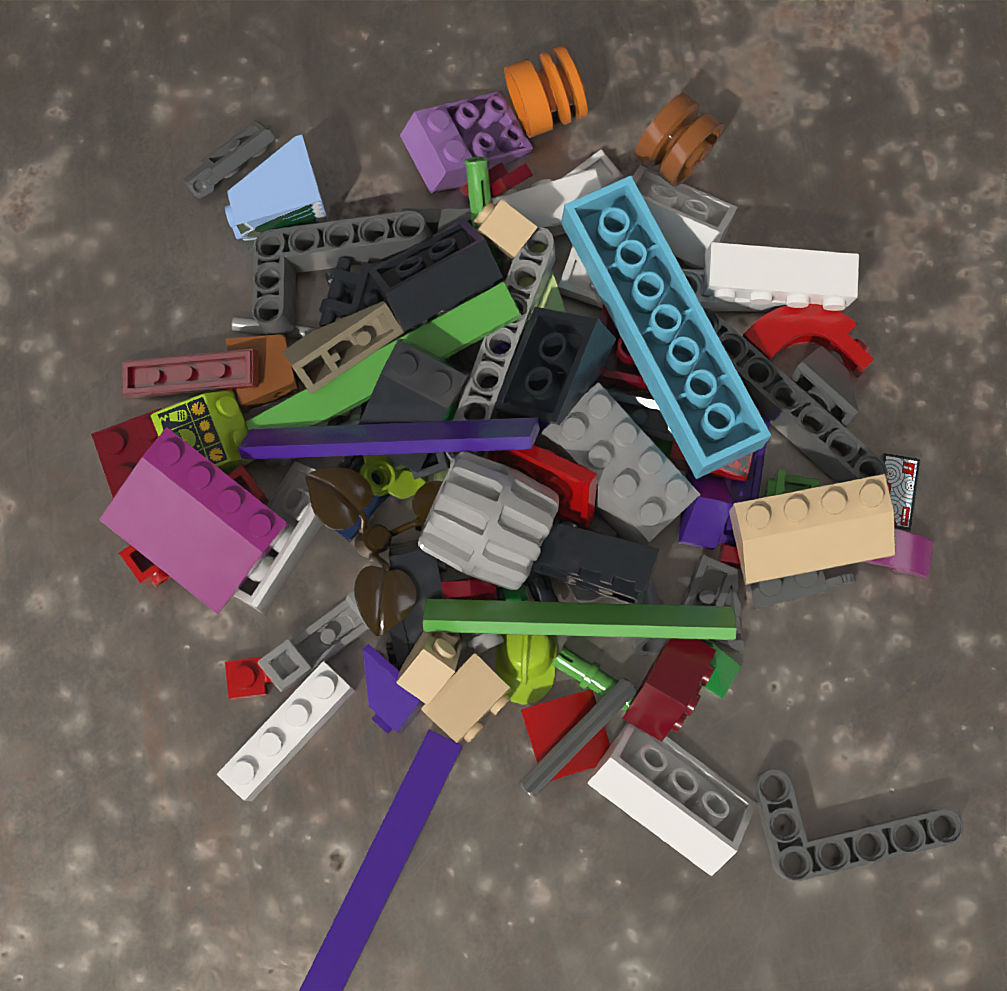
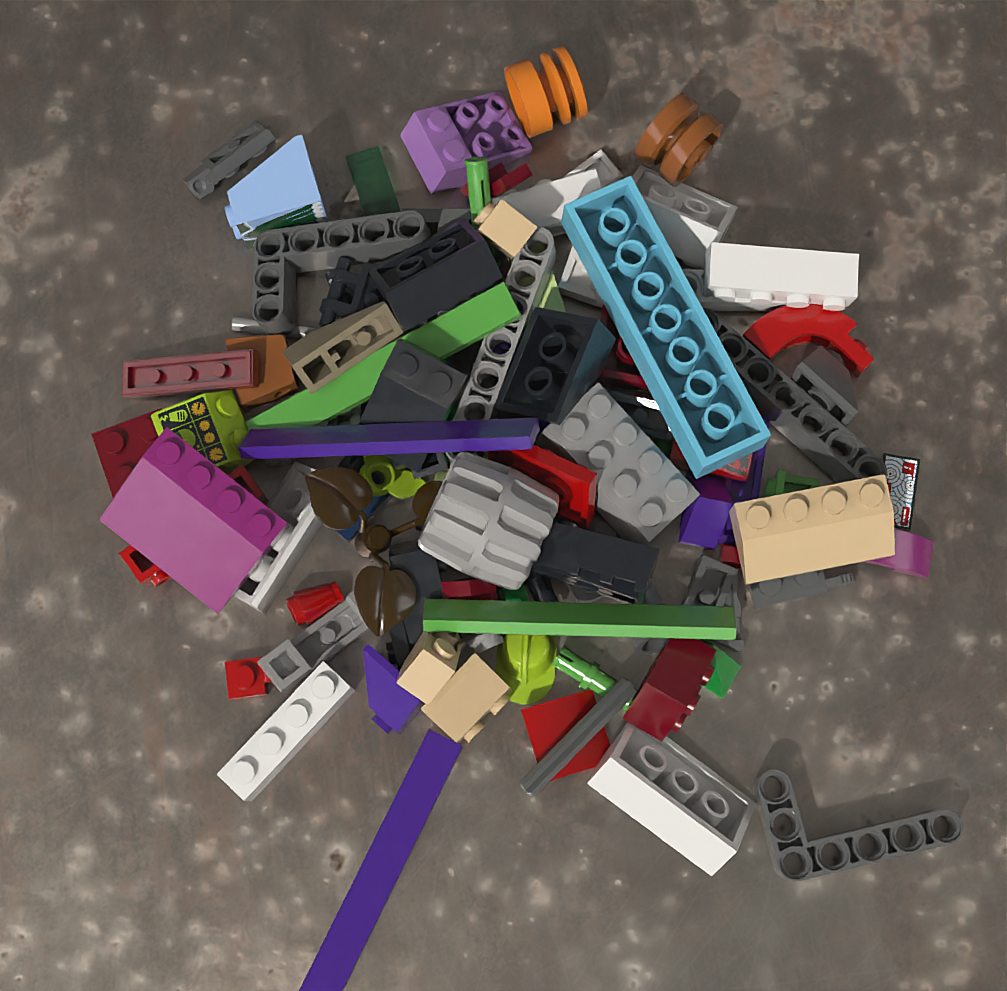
(313, 602): none -> red cone
(372, 182): none -> clear green tile

